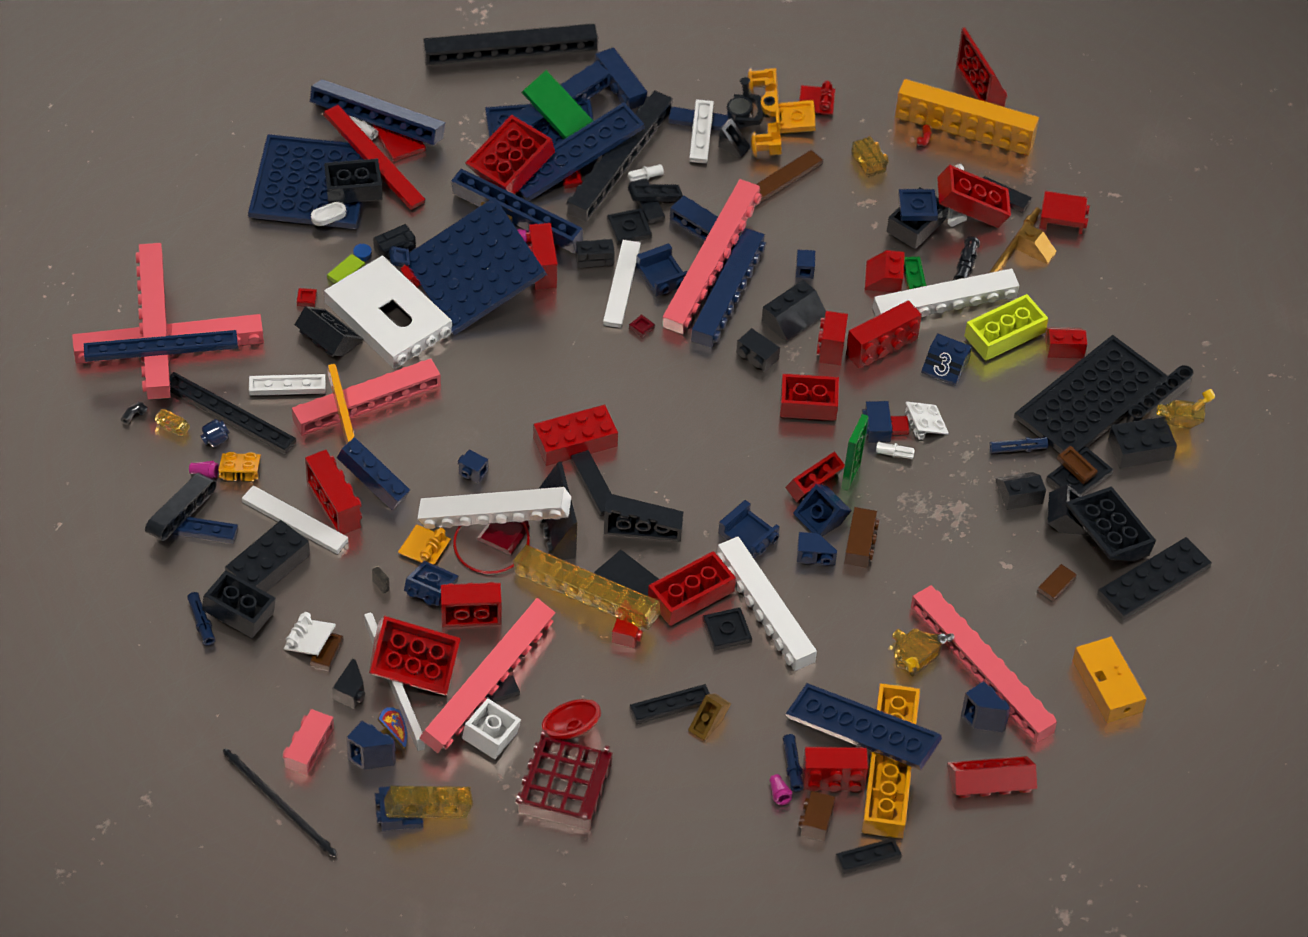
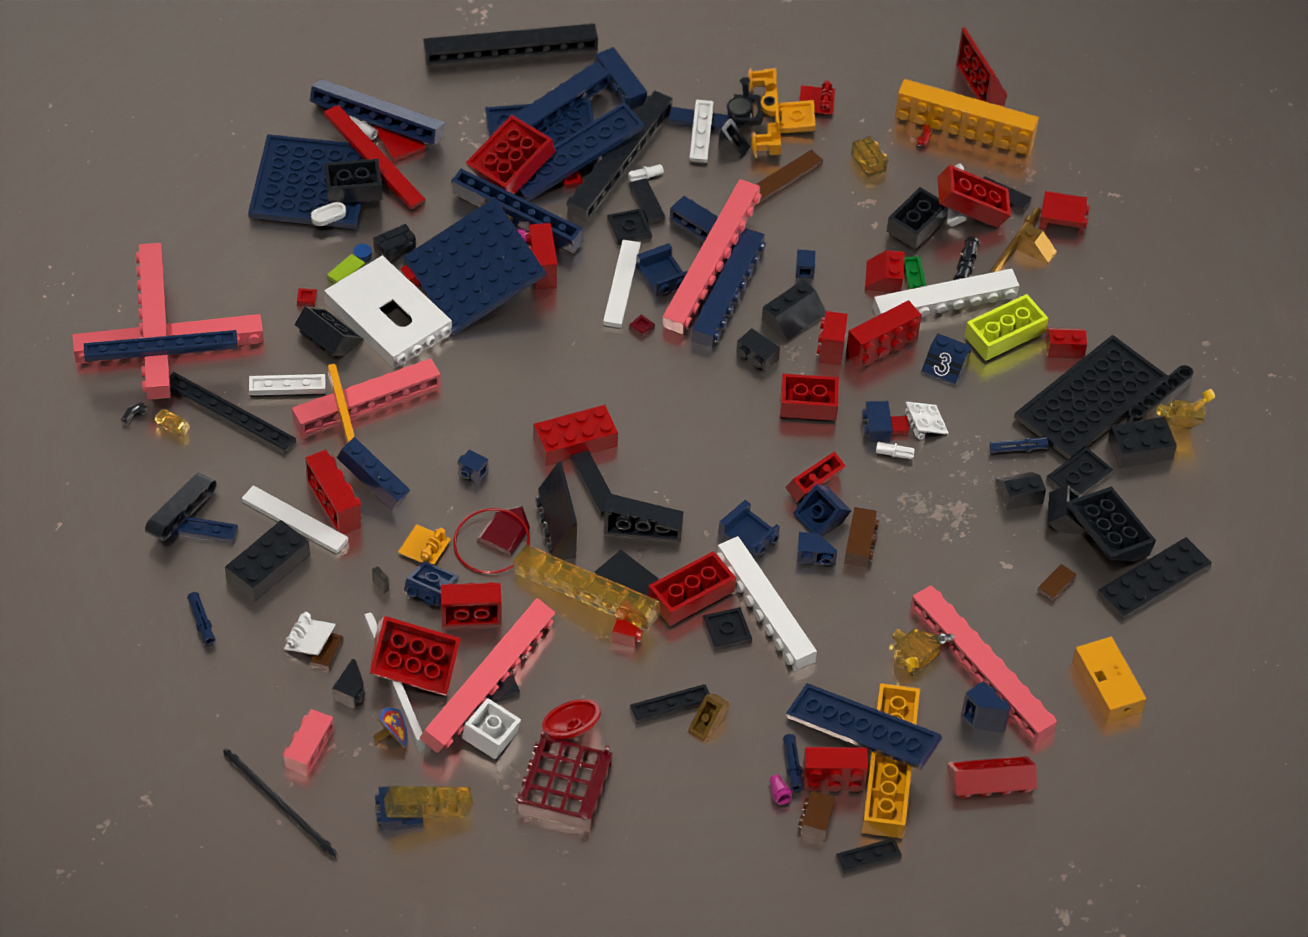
(207, 468): dark pink cone -> none
(214, 433): dark blue head -> none
(238, 604): black brick -> none
(239, 463): light orange hinge -> none
(370, 747): dark blue slope -> none
(399, 256): dark blue tile -> none
(494, 507): white brick -> none
(556, 105): green tile -> none
(595, 253): black brick -> none
(655, 192): black tile -> none
(854, 452): green tile -> none
(917, 204): dark blue plate -> none
(1076, 464): reddish brown tile -> none

